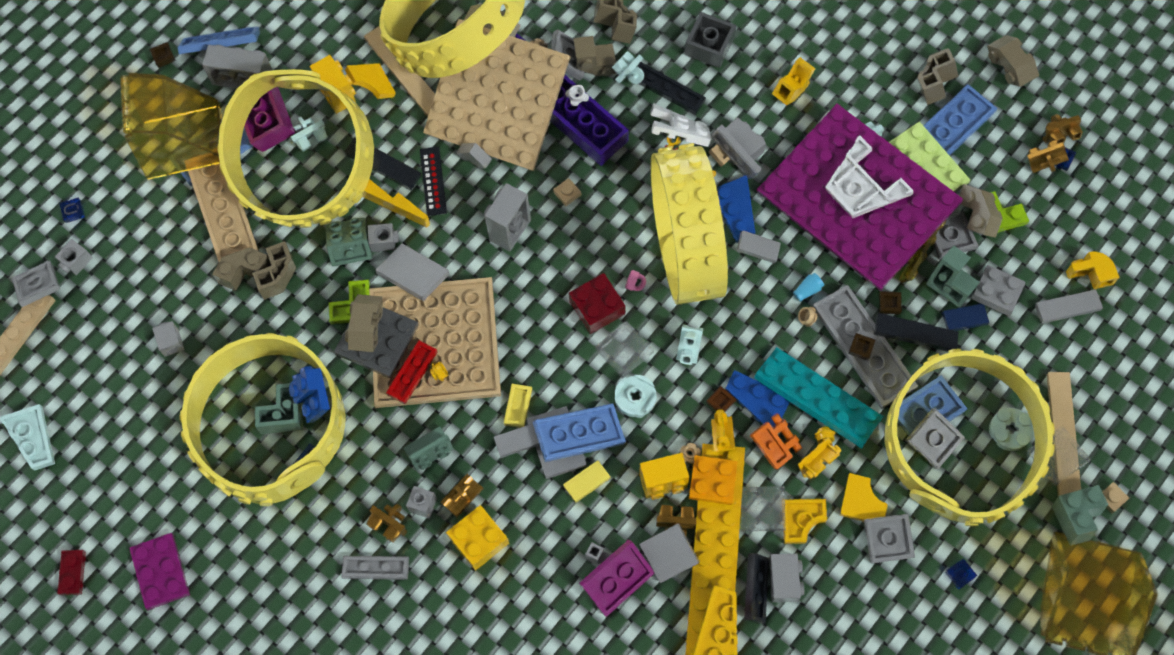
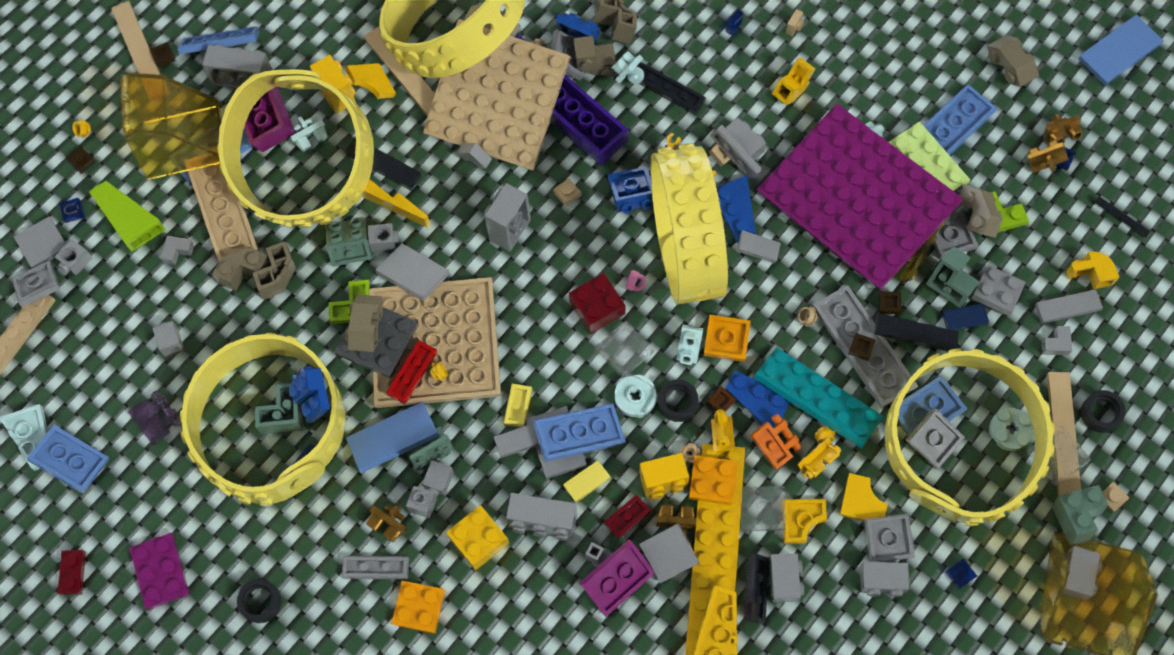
(40, 242): none -> light grey tile
(68, 459): none -> medium blue plate
(80, 160): none -> dark brown plate
(81, 128): none -> yellow plate
(128, 218): none -> lime slope
(134, 39): none -> tan tile
(149, 421): none -> clear purple plate
(173, 247): none -> light grey piece
(244, 593): none -> black tyre
(392, 437): none -> medium blue tile
(418, 607): none -> light orange plate
(433, 181): black sticker -> none
(438, 478): none -> light grey brick
(462, 495): pearl gold hips -> none
(541, 516): none -> light grey brick
(575, 28): none -> blue plate
(577, 90): white plate -> none
(627, 517): none -> dark red plate
(631, 189): none -> blue plate
(675, 385): none -> black tyre
(692, 131): white wing -> none
(710, 39): dark grey brick -> none
(727, 338): none -> light orange plate
(734, 22): none -> clear blue tile
(795, 23): none -> tan plate
(810, 286): medium azure cone -> none
(857, 190): white wing -> none
(884, 578): none -> light grey brick
(939, 69): dark tan brick -> none
(1060, 344): none -> light grey piece
(1083, 569): none -> light grey brick
(1107, 396): none -> black tyre
(1120, 50): none -> medium blue tile
(1122, 216): none -> black bar

